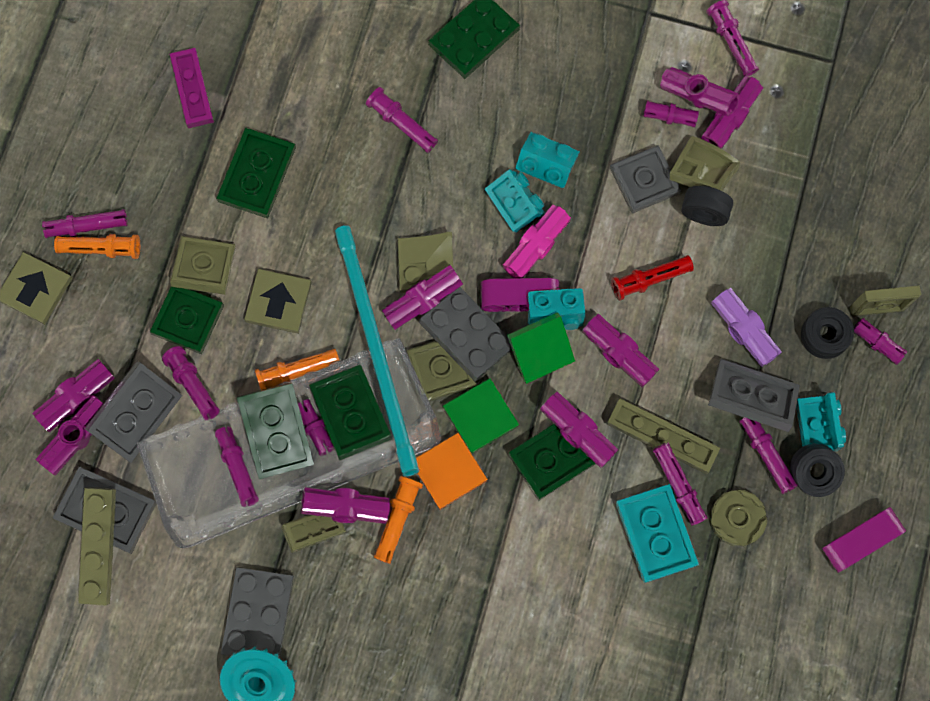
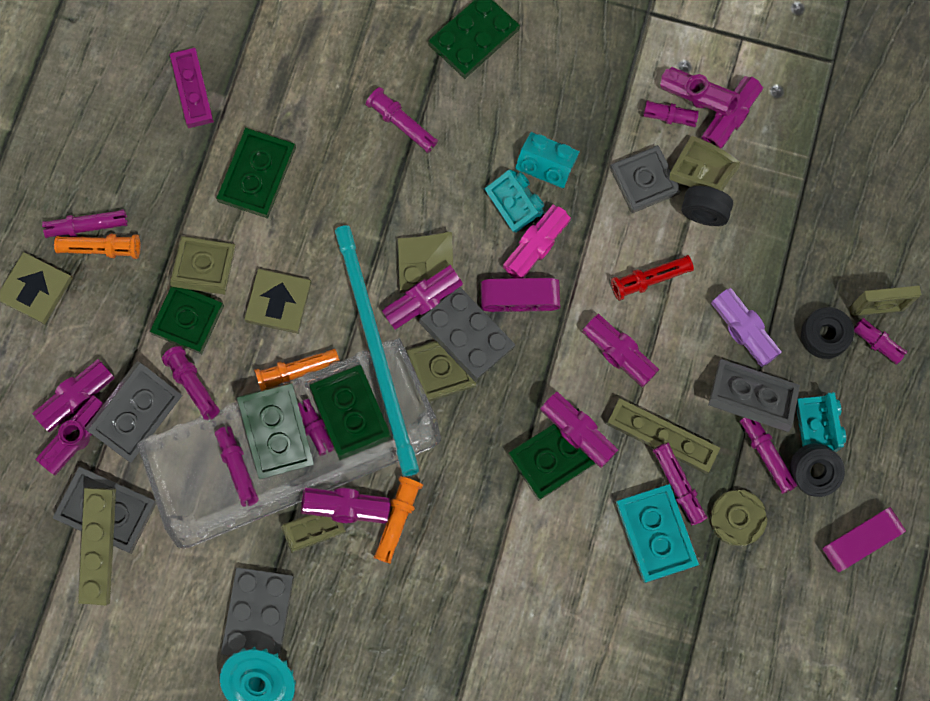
(449, 471): orange tile -> none
(480, 416): green tile -> none
(541, 347): green tile -> none
(566, 302): teal bracket -> none
(729, 26): magenta pin -> none

